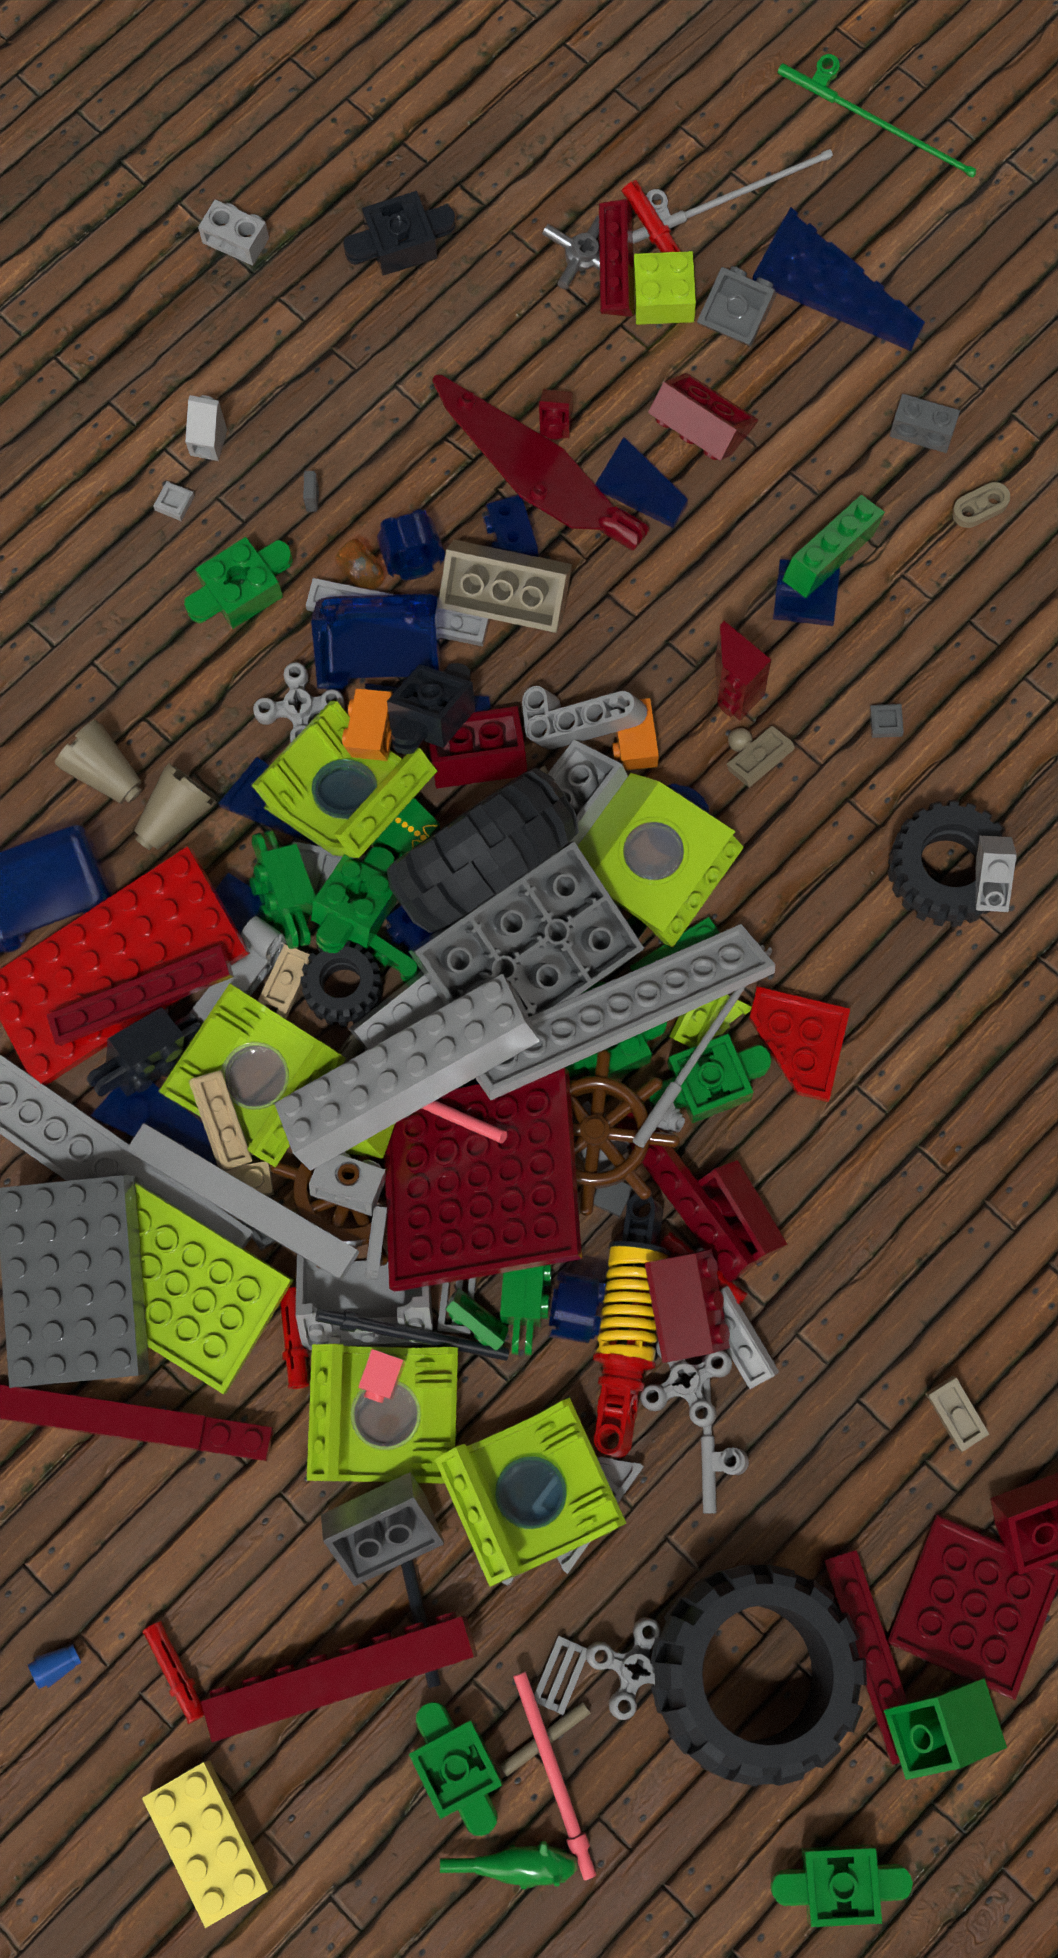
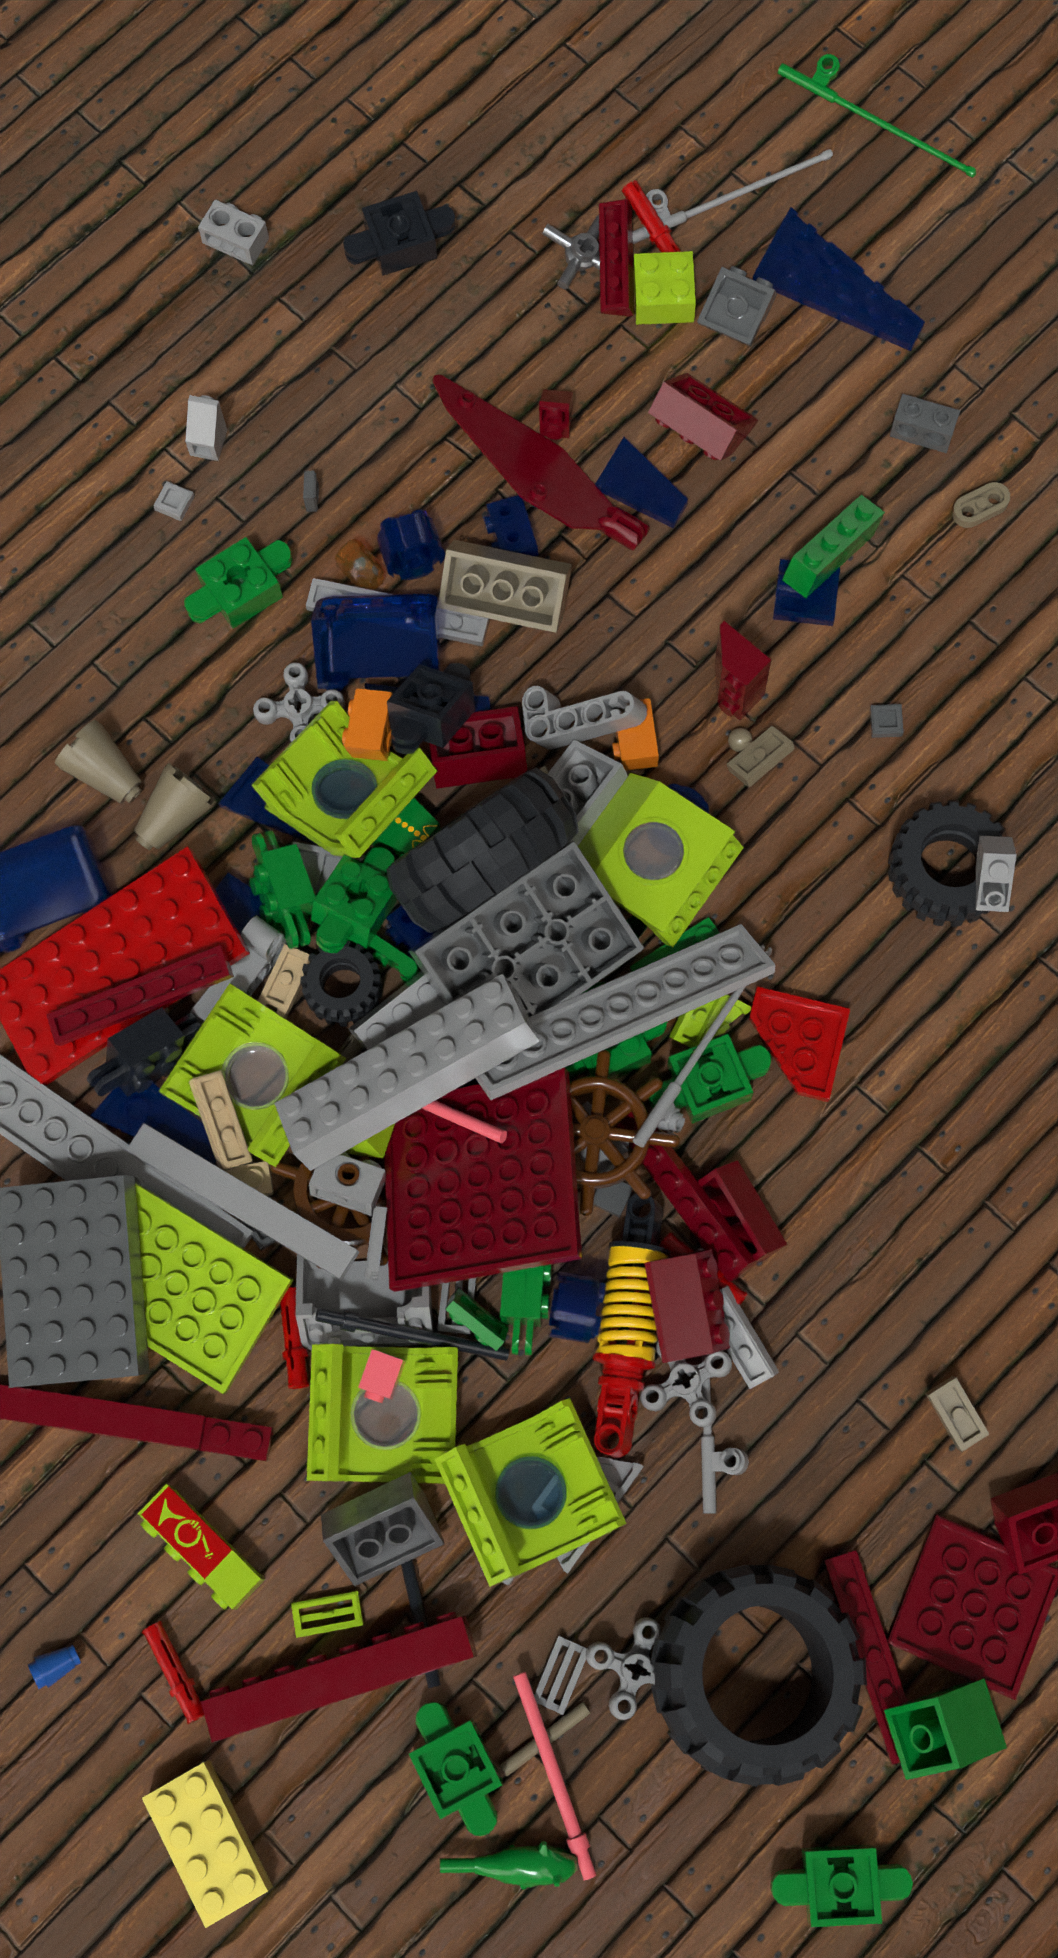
(201, 1547): none -> brick
(356, 1609): none -> lime tile

